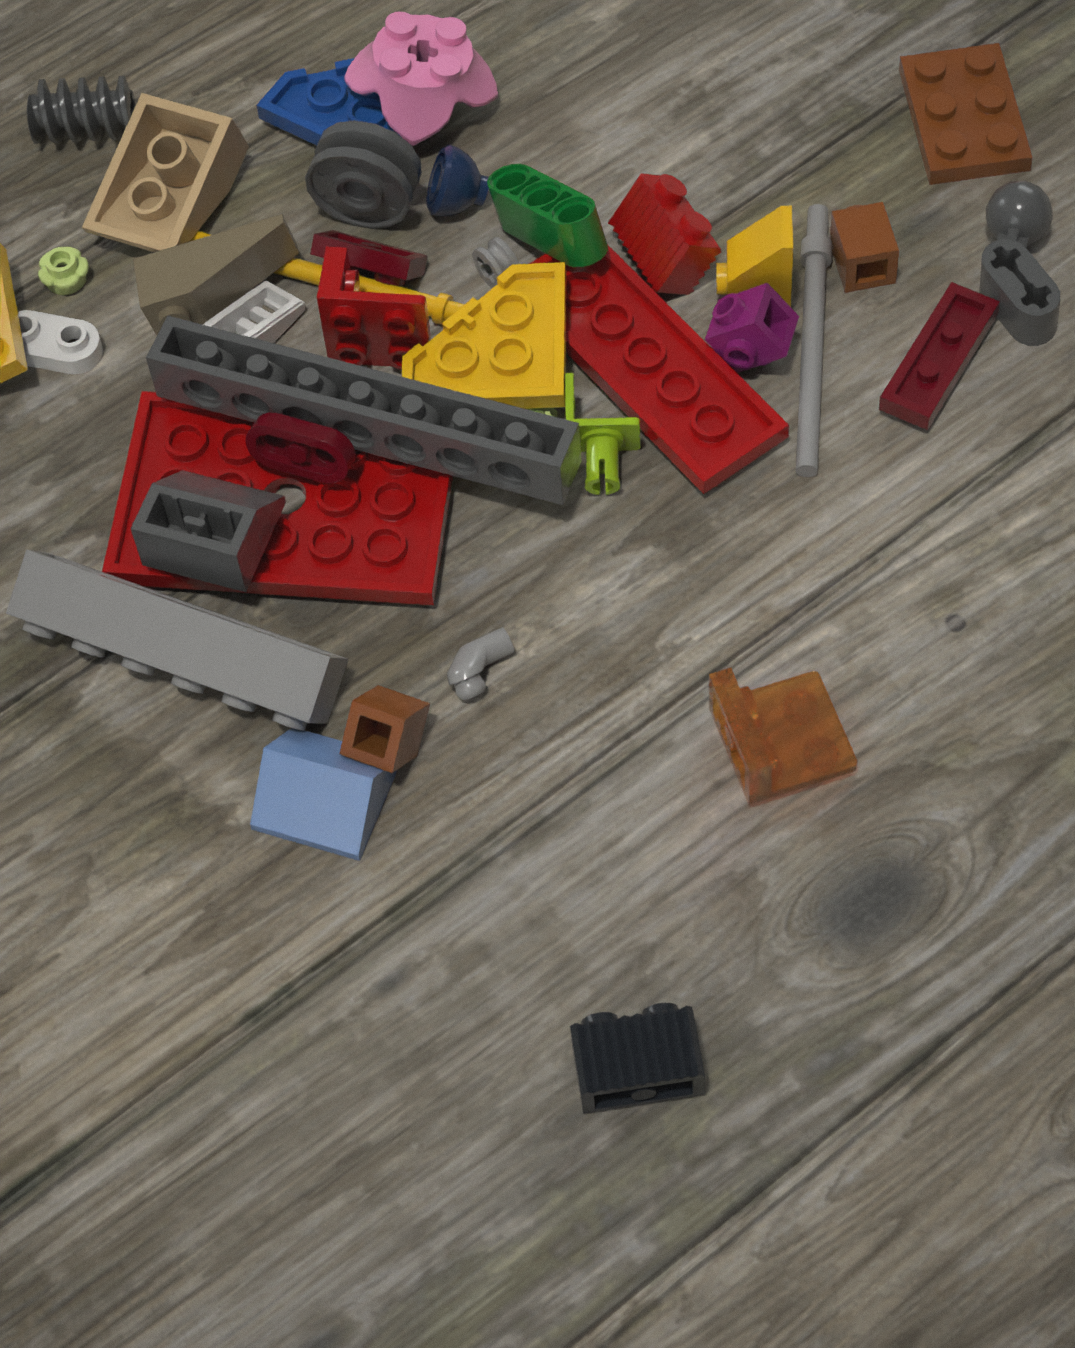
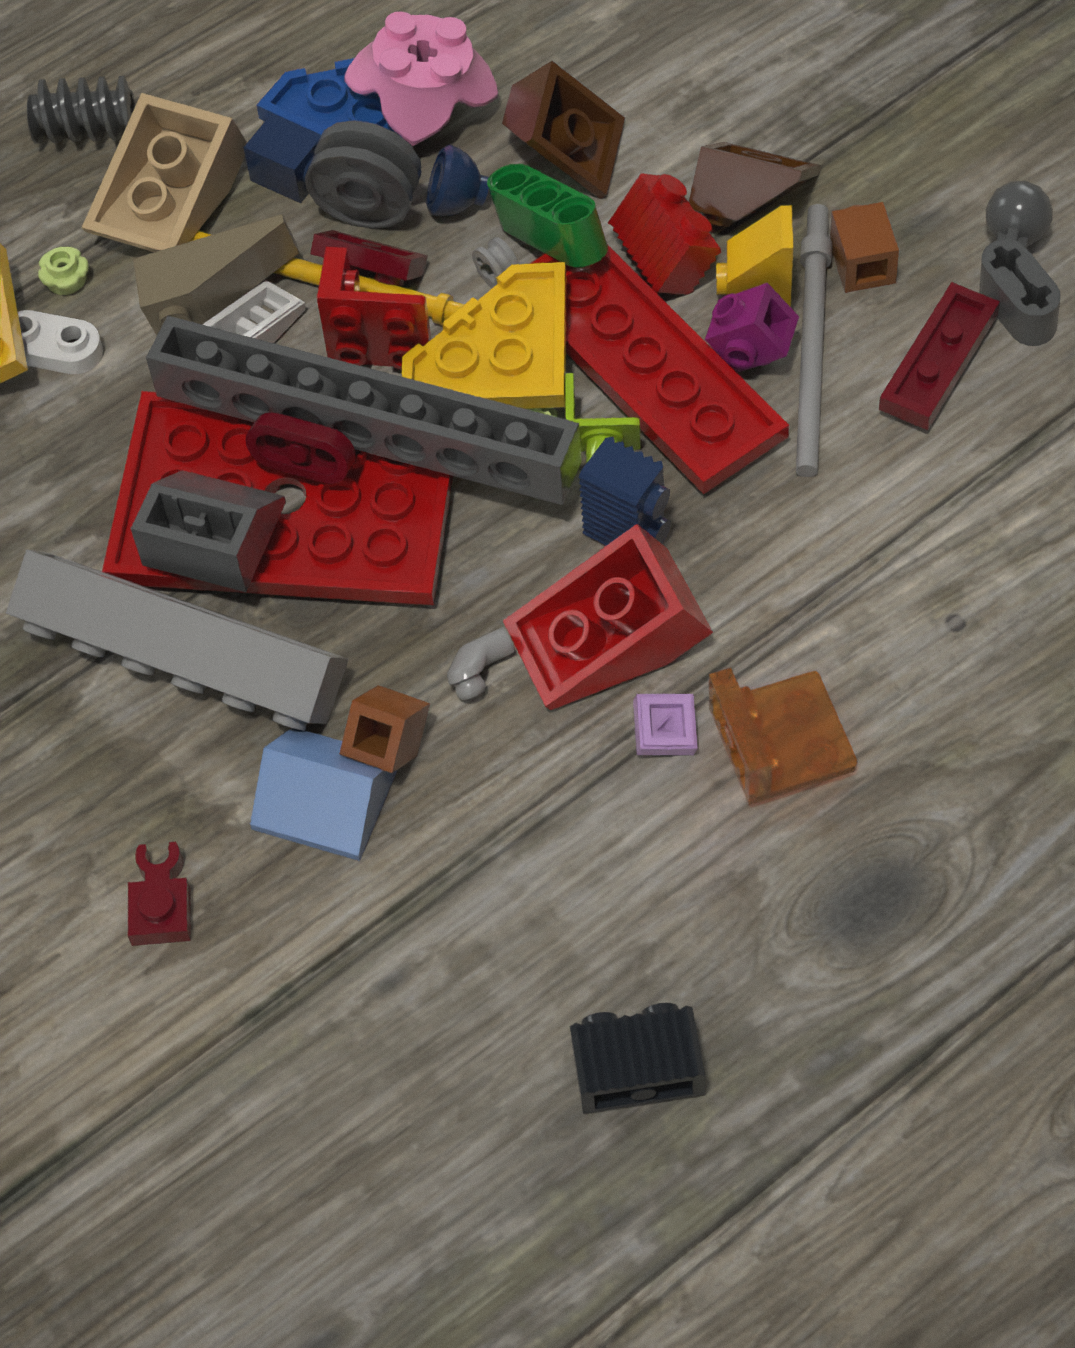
(162, 903): none -> dark red plate
(281, 156): none -> dark blue brick
(566, 125): none -> reddish brown slope
(607, 621): none -> red slope
(622, 491): none -> dark blue brick
(665, 724): none -> lavender tile
(741, 180): none -> reddish brown slope
(965, 114): dark orange plate -> none

